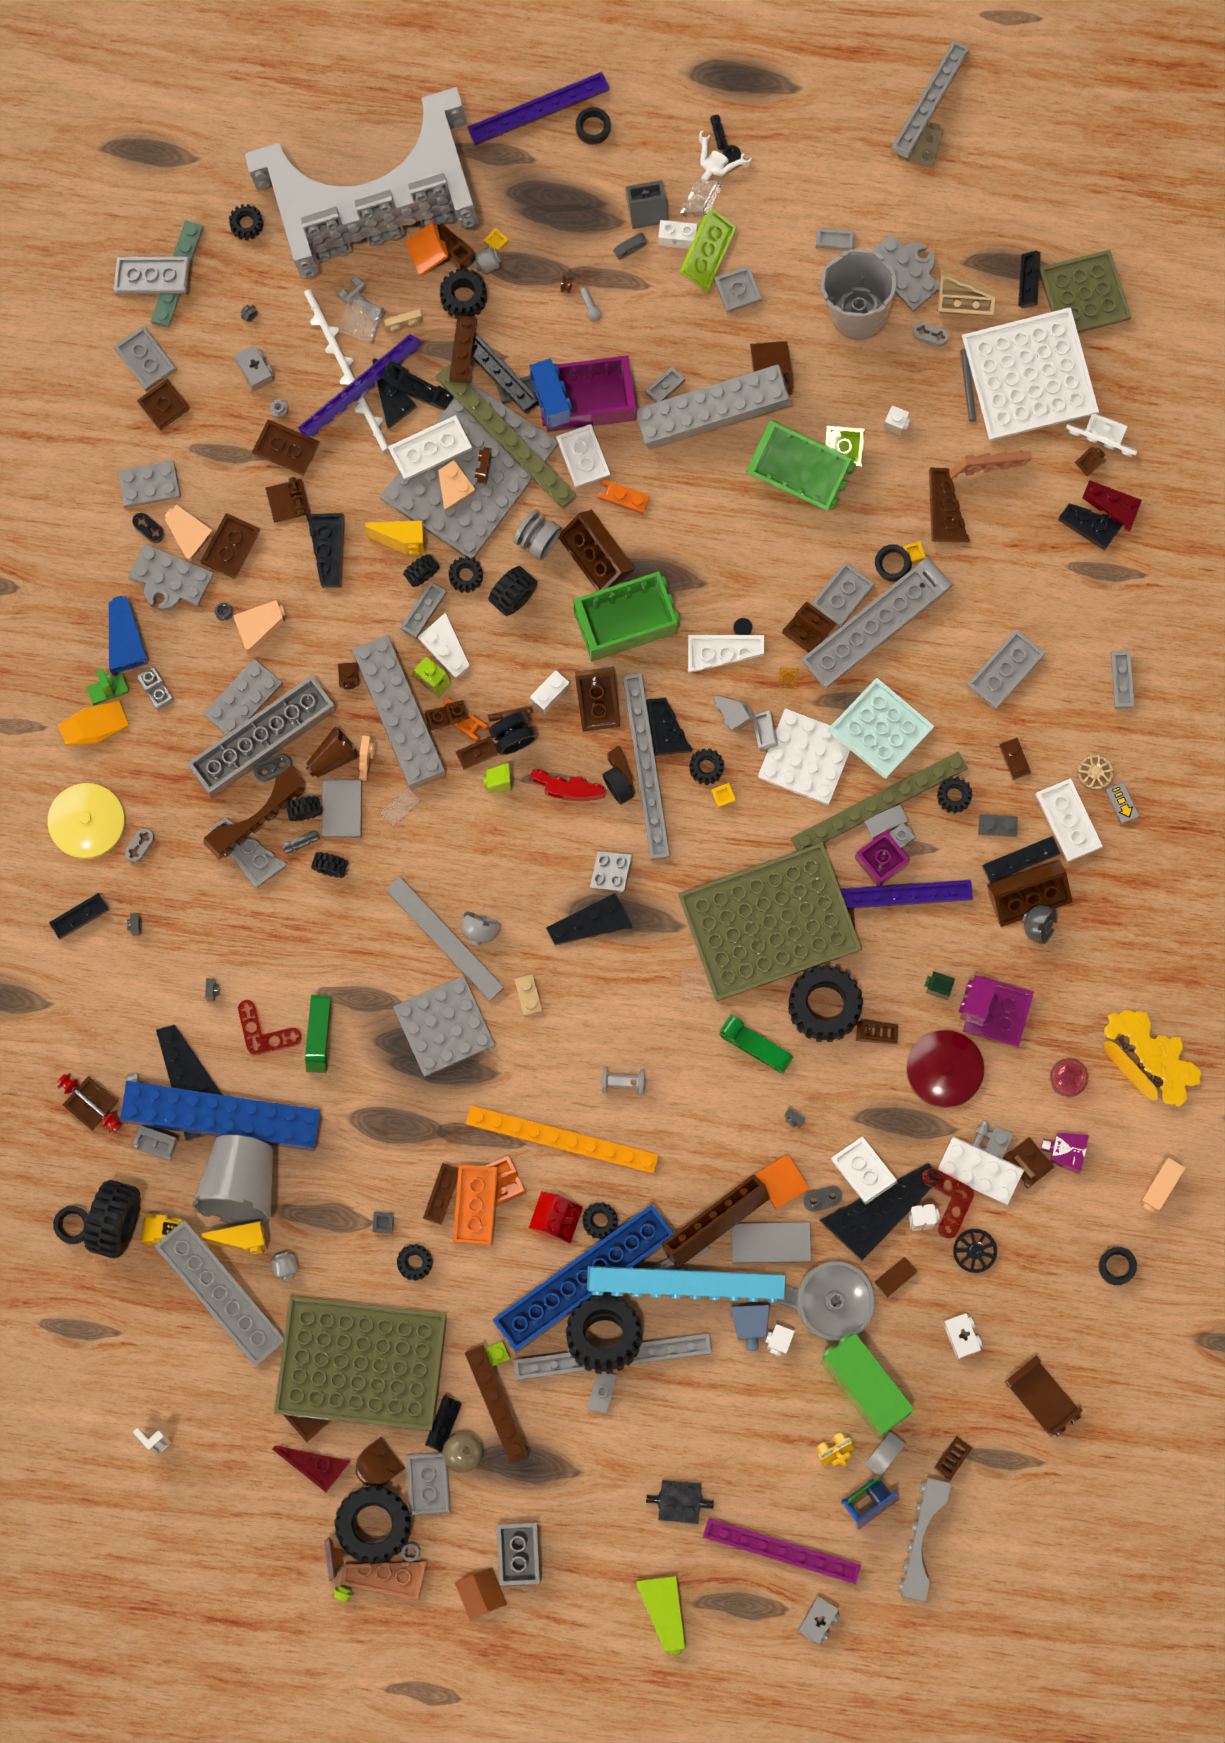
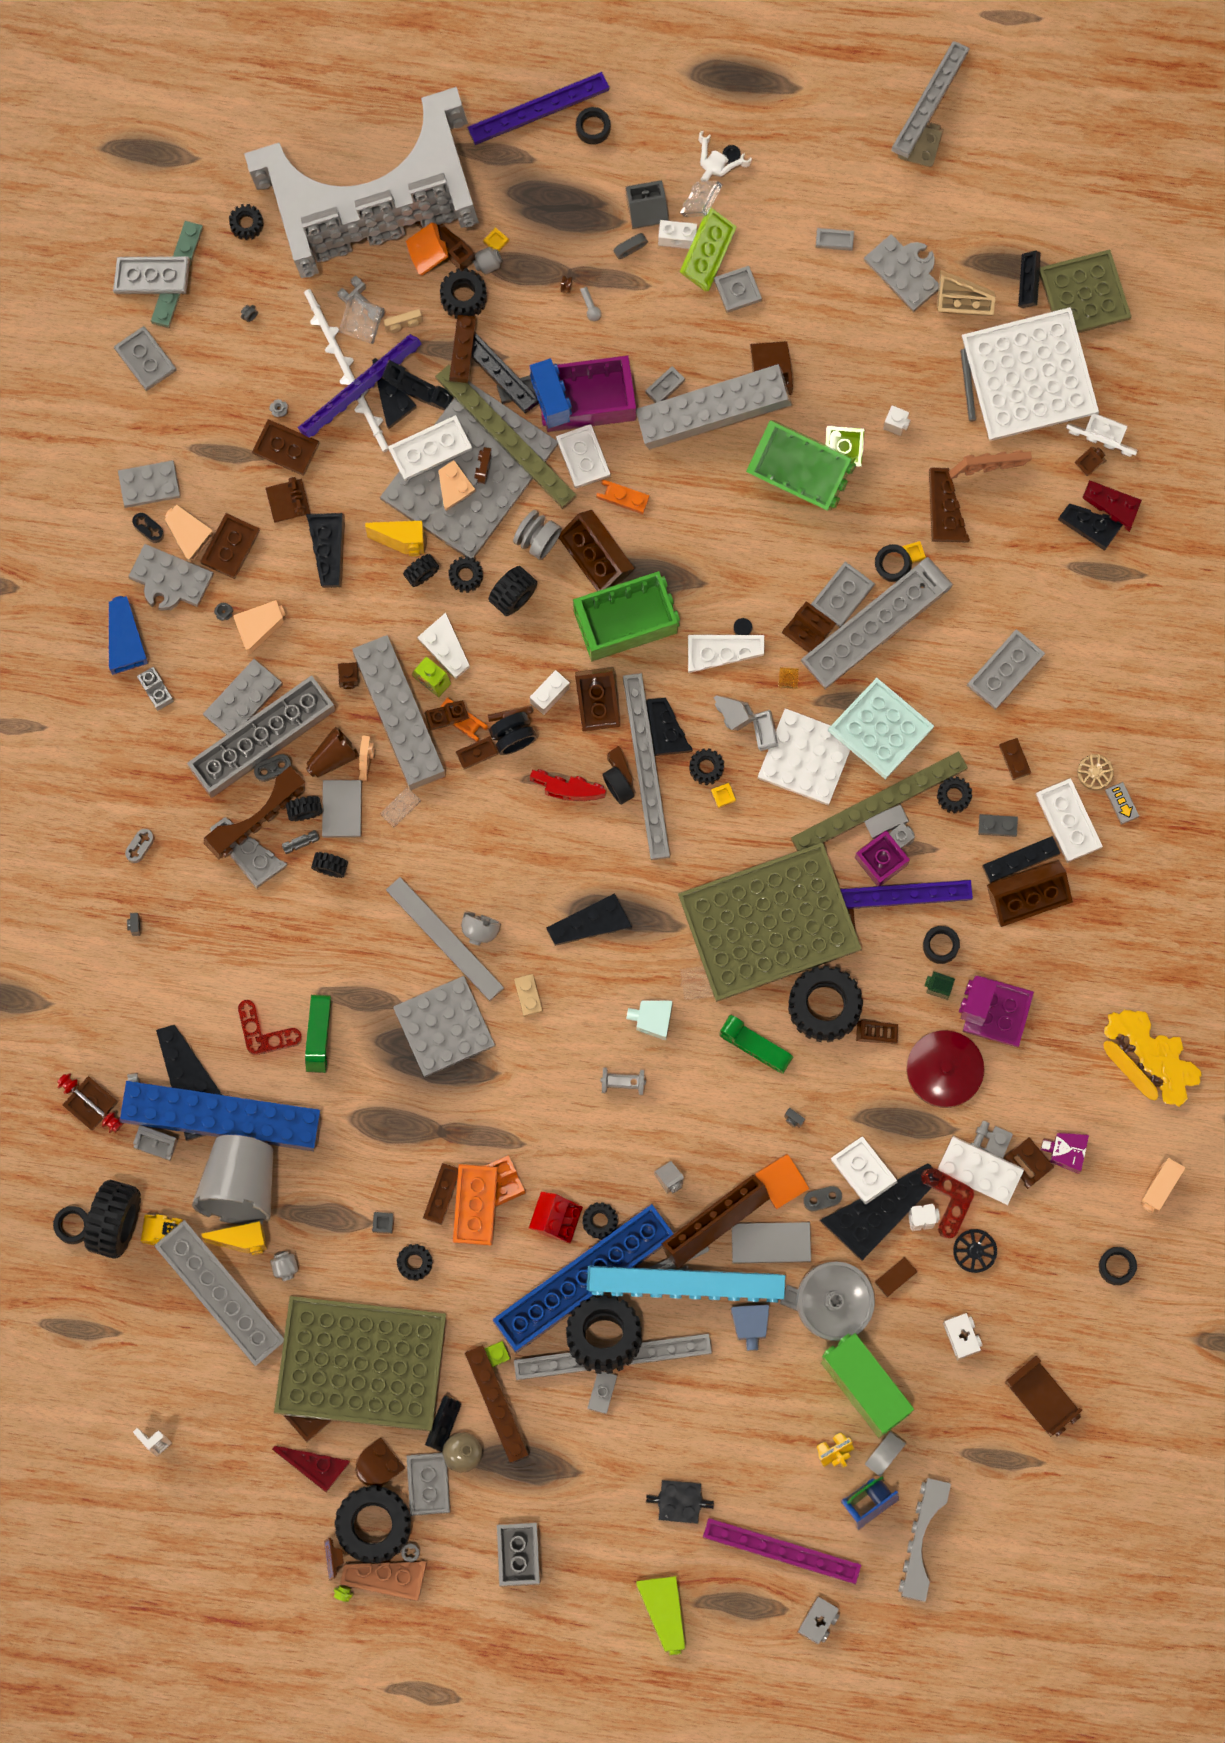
(78, 916): black plate -> none
(86, 821): light yellow dish -> none
(93, 724): light orange piece -> none
(107, 688): bright green bracket -> none
(163, 404): reddish brown plate -> none
(212, 989): dark grey plate -> none
(252, 357): light grey brick -> none
(423, 610): light grey plate -> none
(480, 1593): dark orange slope -> none
(497, 779): lime slope -> none
(562, 1139): light orange plate -> none
(611, 871): light grey hinge -> none
(652, 1018): none -> light aqua torso
(669, 1178): none -> light grey slope
(718, 132): black axle -> none
(779, 1340): white brick -> none
(858, 292): light grey cone -> none
(928, 338): light grey beam -> none
(941, 930): none -> black tyre
(943, 1471): reddish brown slope -> none
(1039, 923): dark grey cylinder -> none
(1069, 1077): clear pink cylinder -> none
(1122, 679): light grey plate -> none

